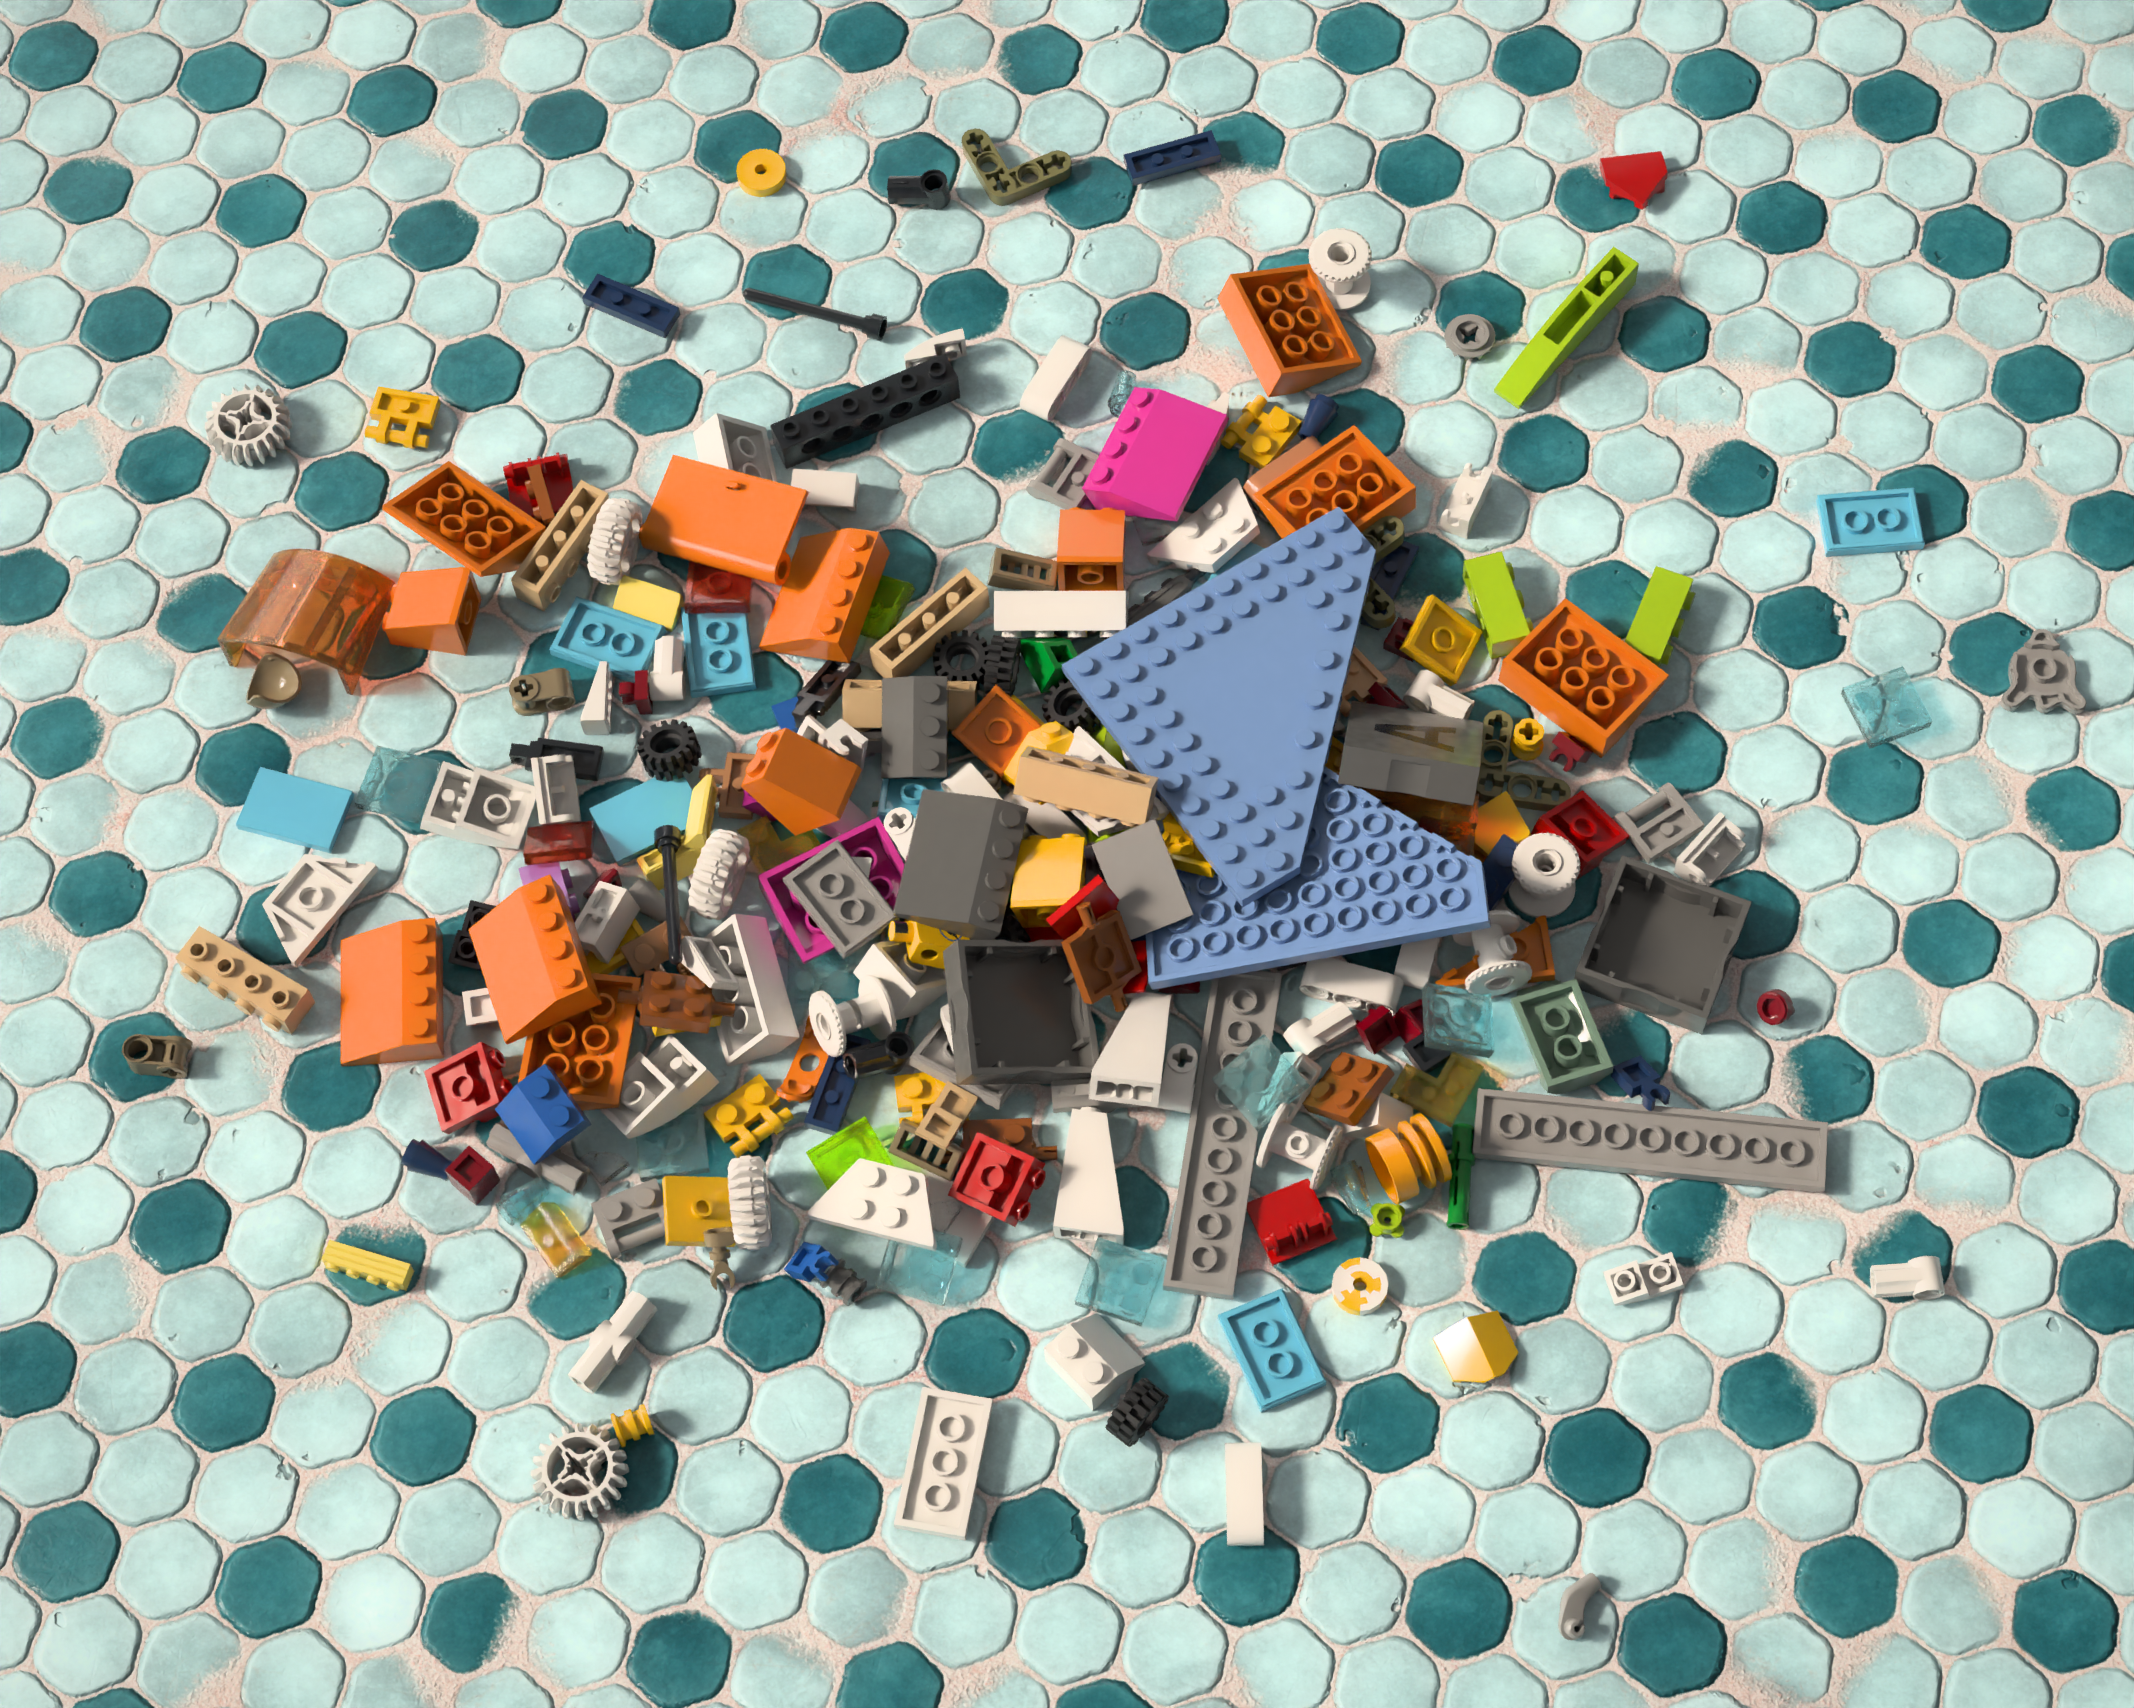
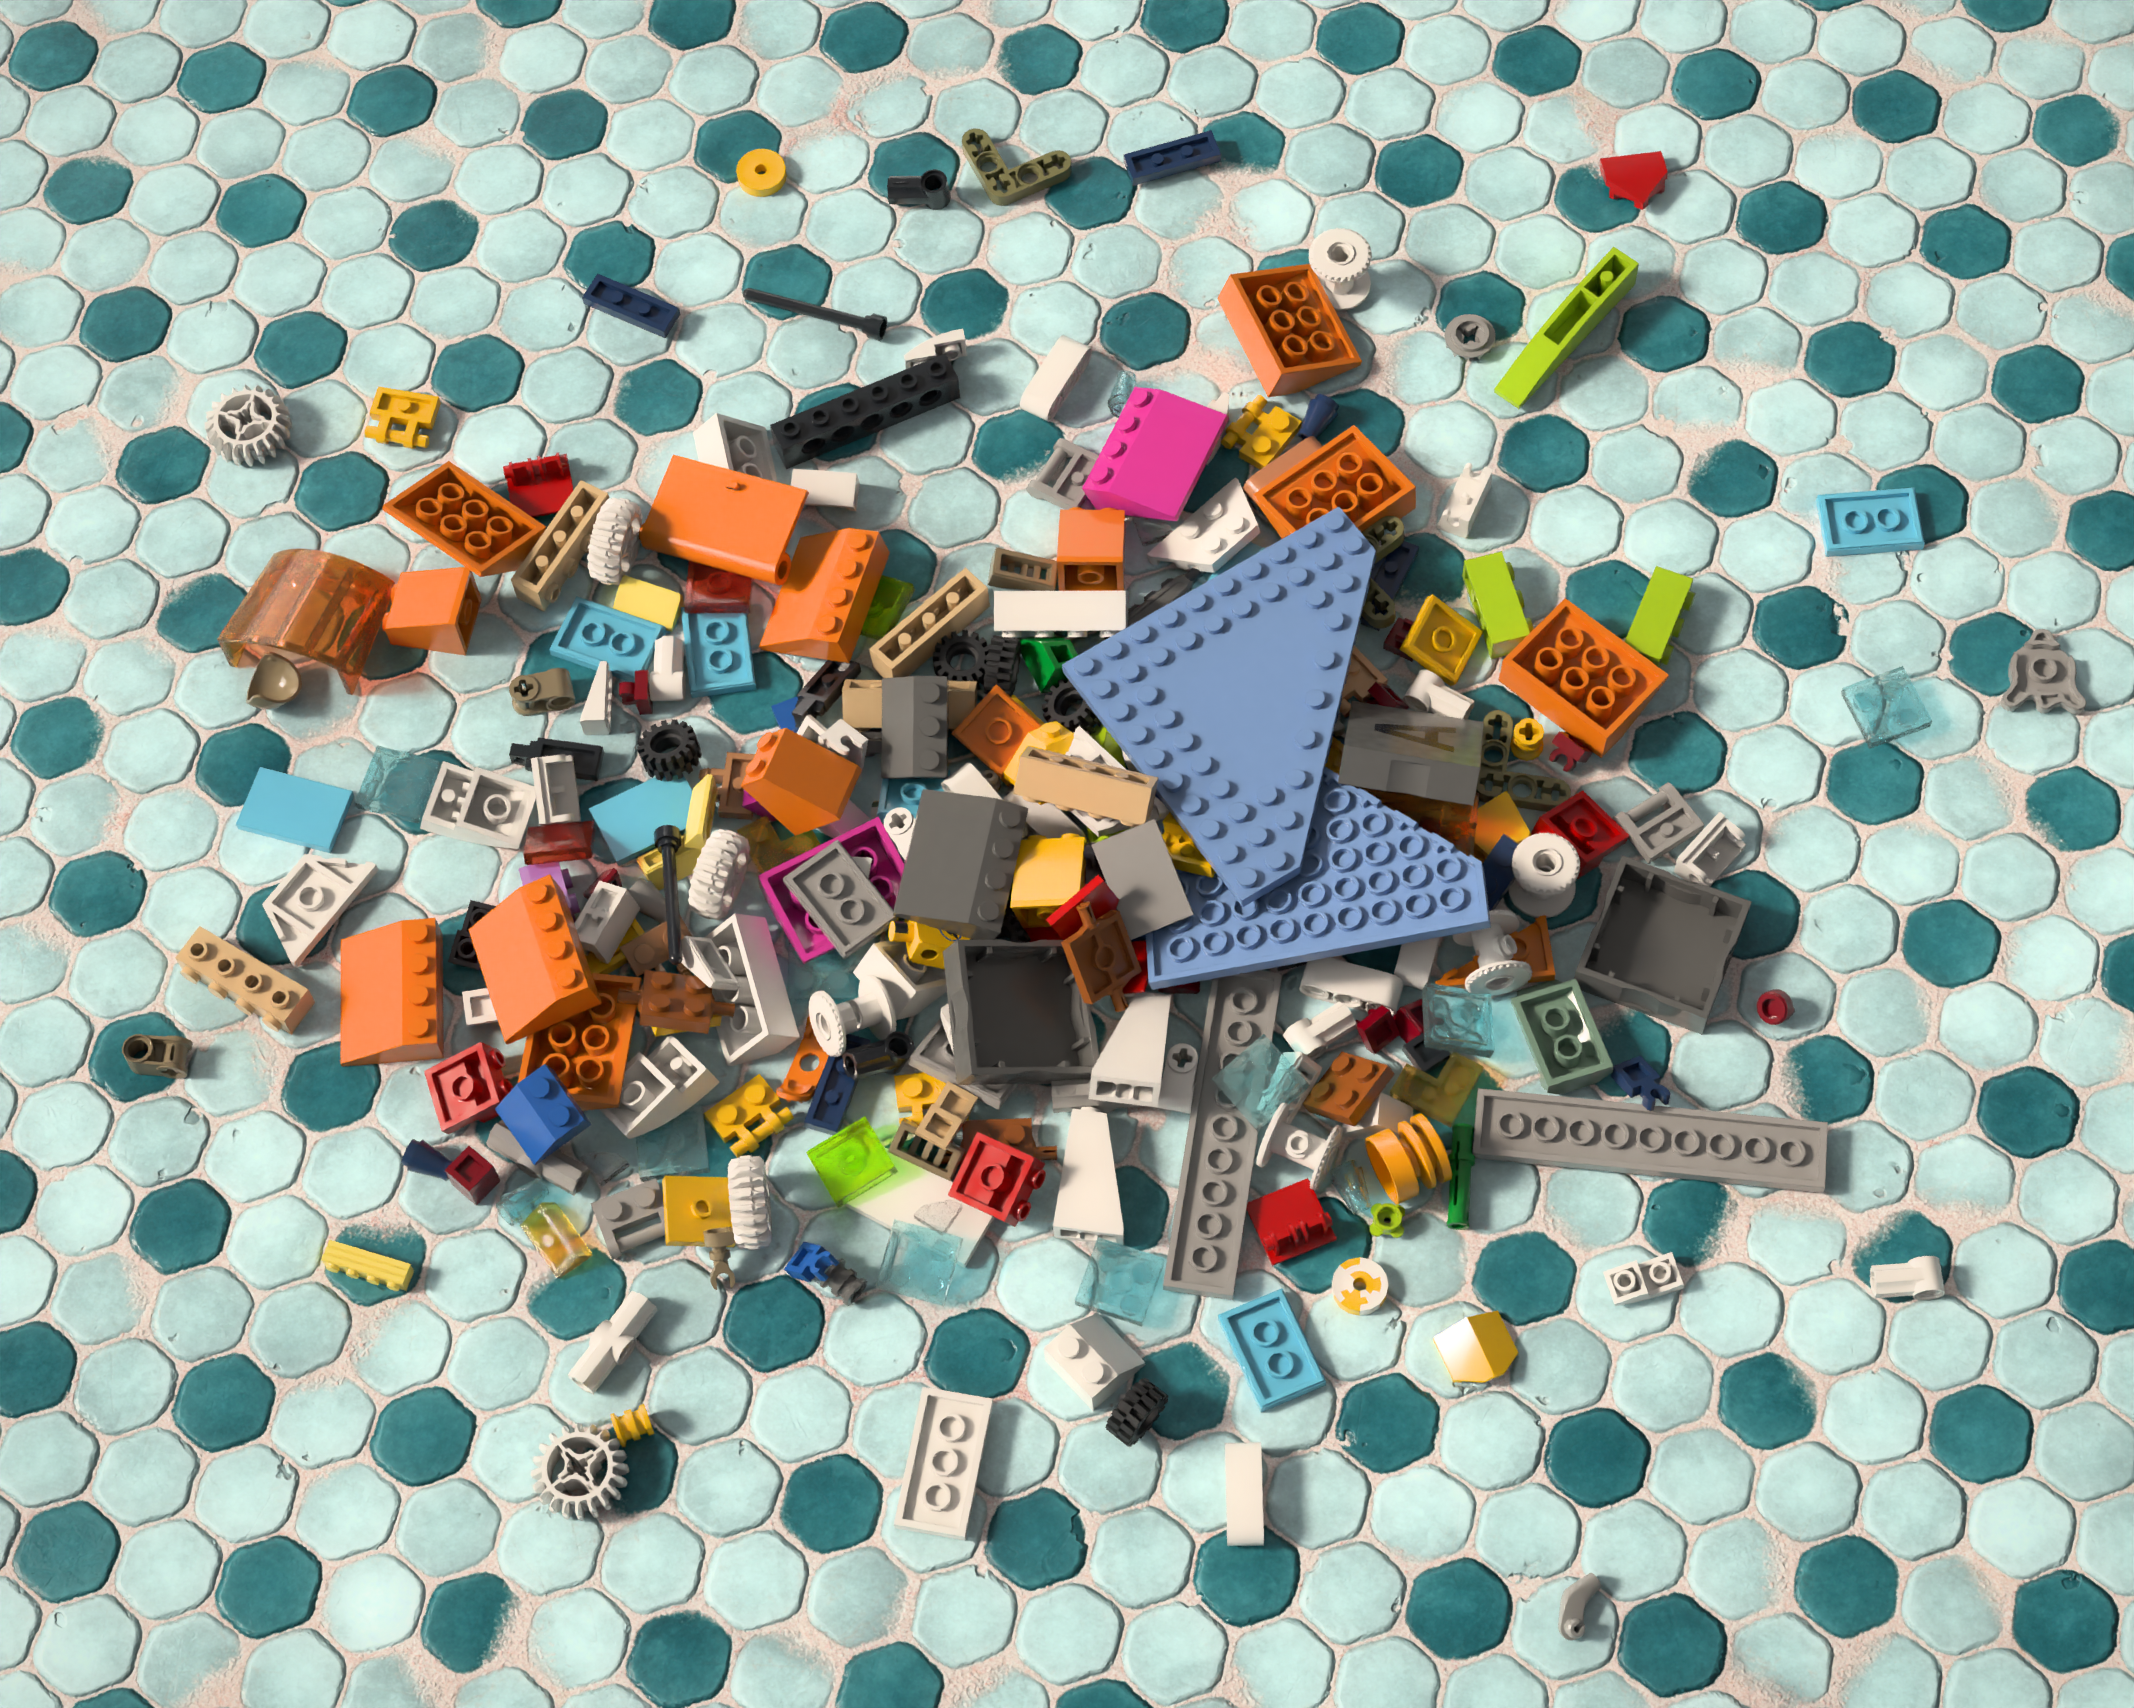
(537, 489): dark orange plate -> none
(880, 1203): white wing -> none

